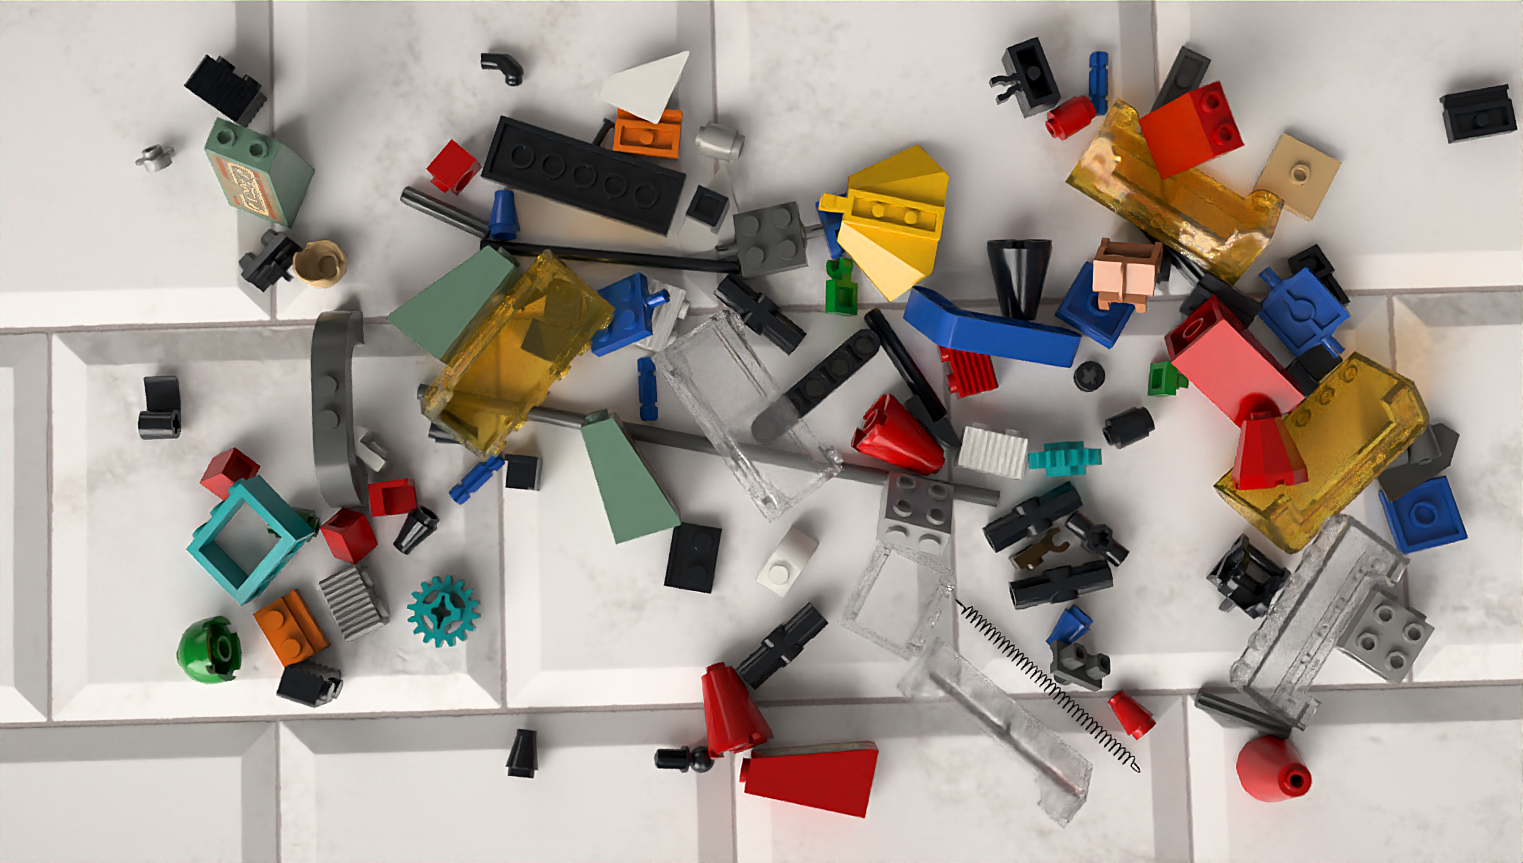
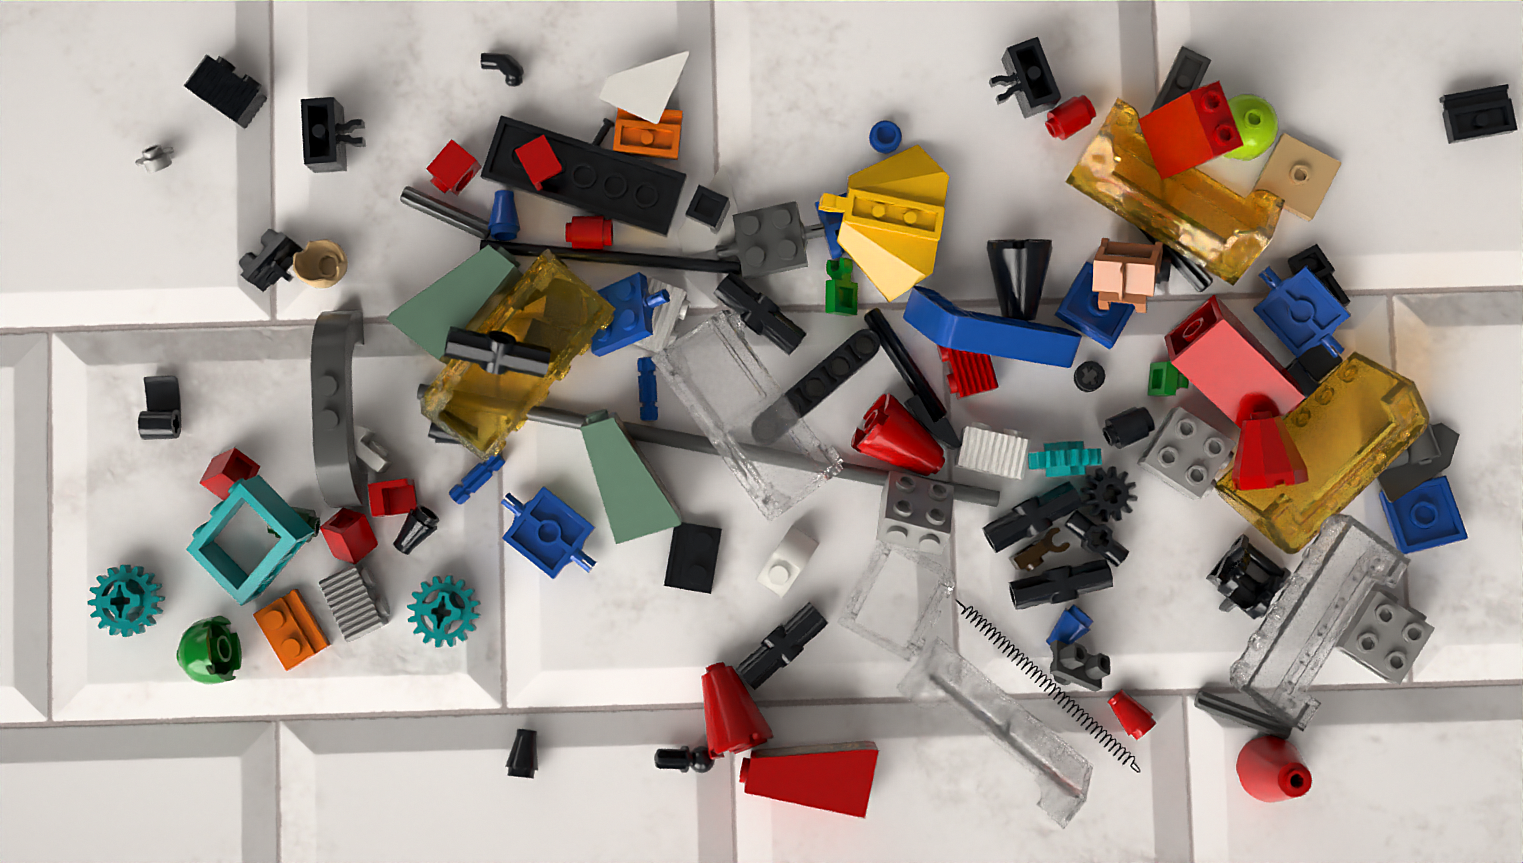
(126, 615): none -> teal gear
(258, 172): sand green slope -> none
(310, 683): black brick -> none
(325, 134): none -> black brick
(497, 352): none -> black piece
(523, 472): black panel -> none
(539, 161): none -> red panel
(548, 532): none -> blue plate
(589, 232): none -> red brick
(720, 142): light grey brick -> none
(885, 137): none -> blue plate
(1098, 82): blue axle -> none
(1118, 501): none -> black gear
(1187, 453): none -> light grey brick
(1238, 302): black plate -> none
(1256, 125): none -> lime cylinder

